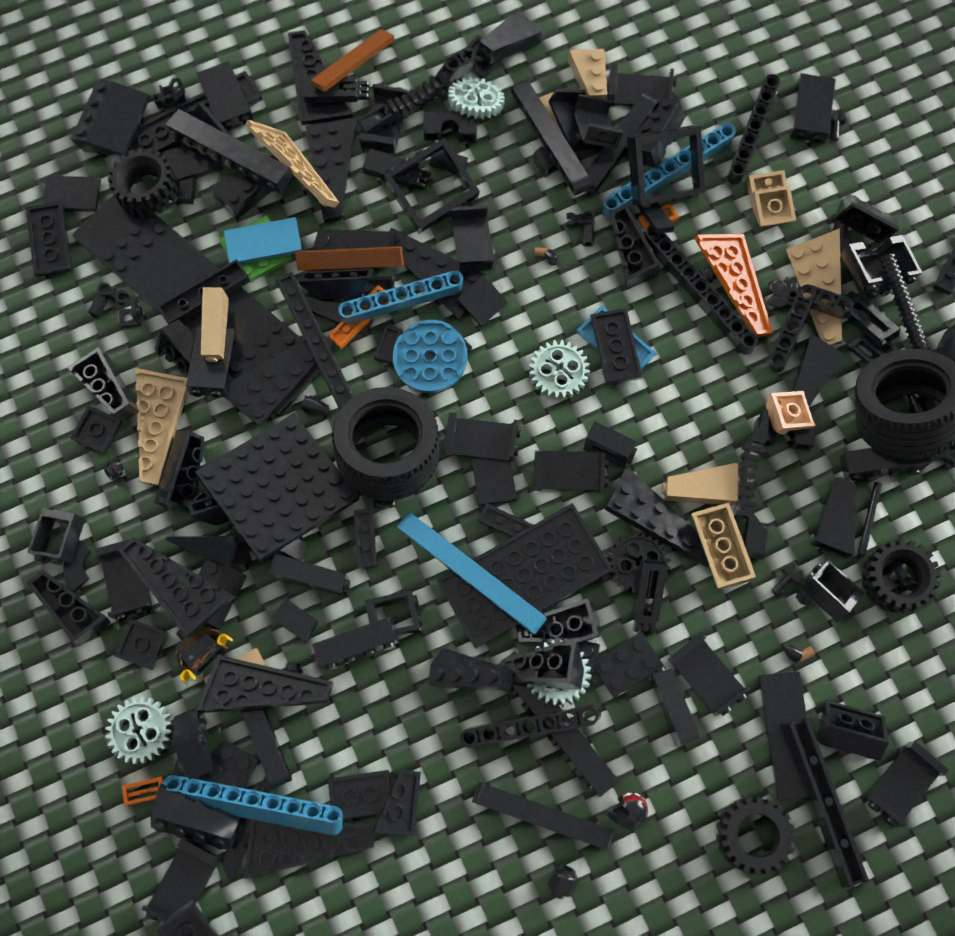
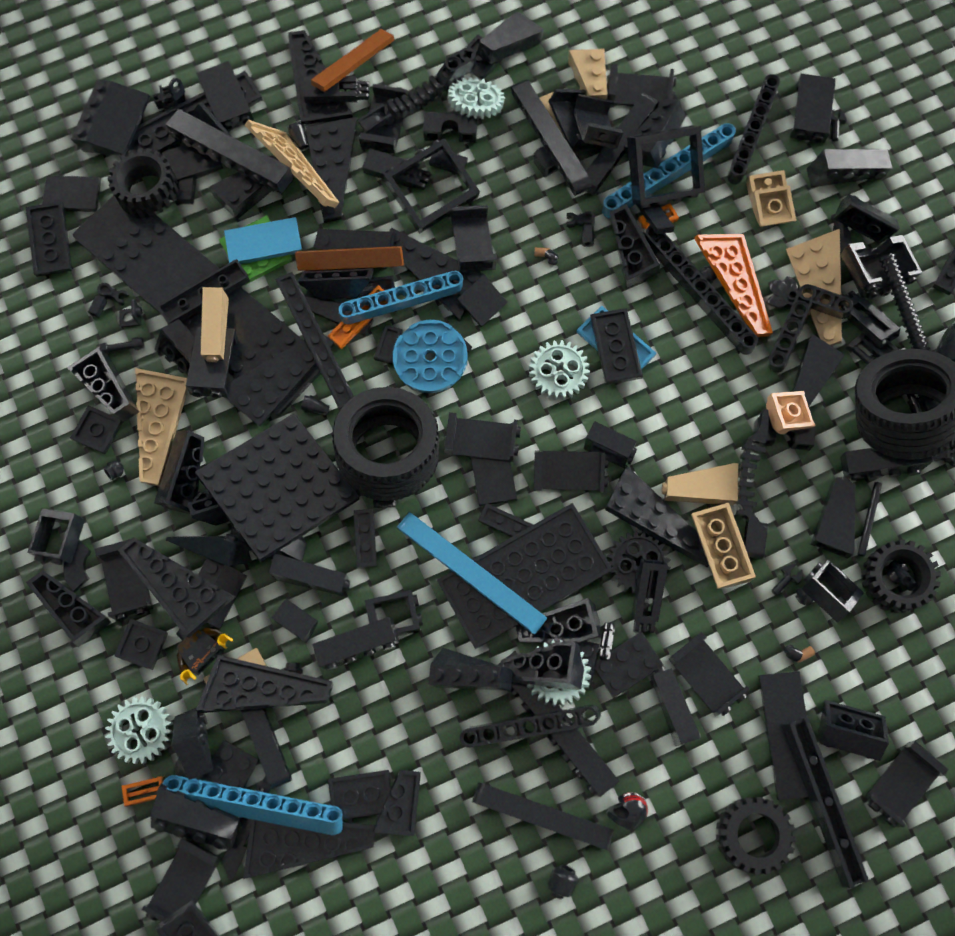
(136, 344): none -> black bar
(298, 134): none -> black cone
(606, 641): none -> axle
(848, 165): none -> black wedge

